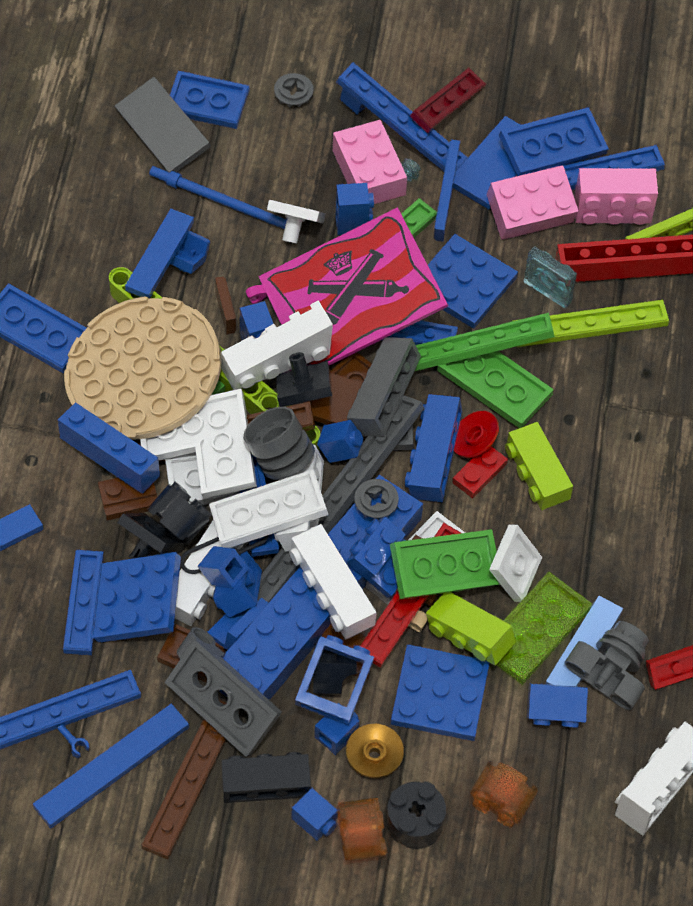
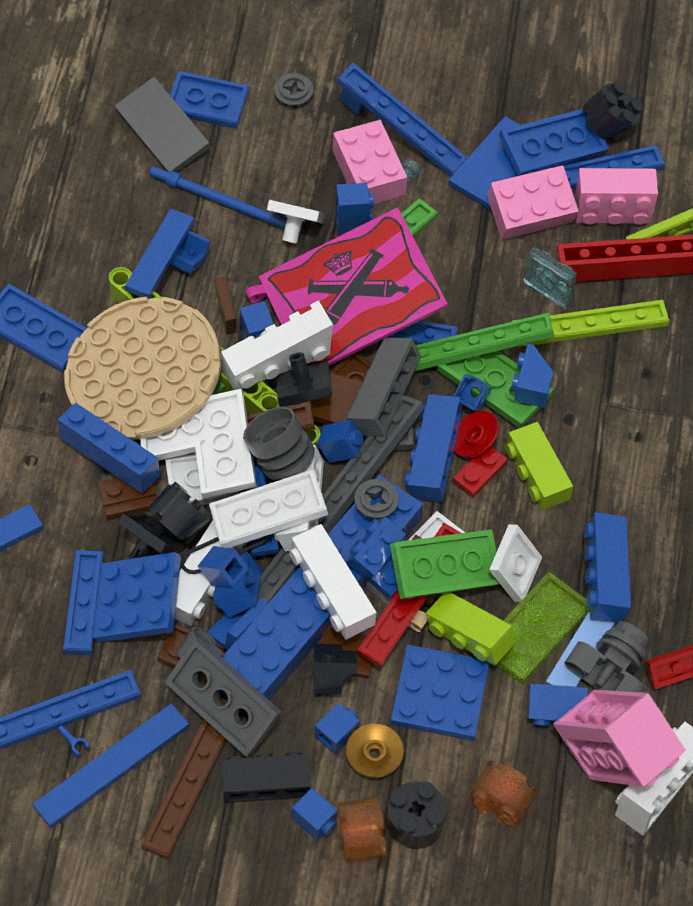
(326, 707): window -> none
(446, 190): blue tile -> none
(447, 100): dark red tile -> none
(464, 392): none -> blue piece
(469, 279): blue plate -> none
(534, 379): none -> blue slope
(607, 567): none -> blue brick
(612, 111): none -> black brick
(620, 737): none -> bright pink brick

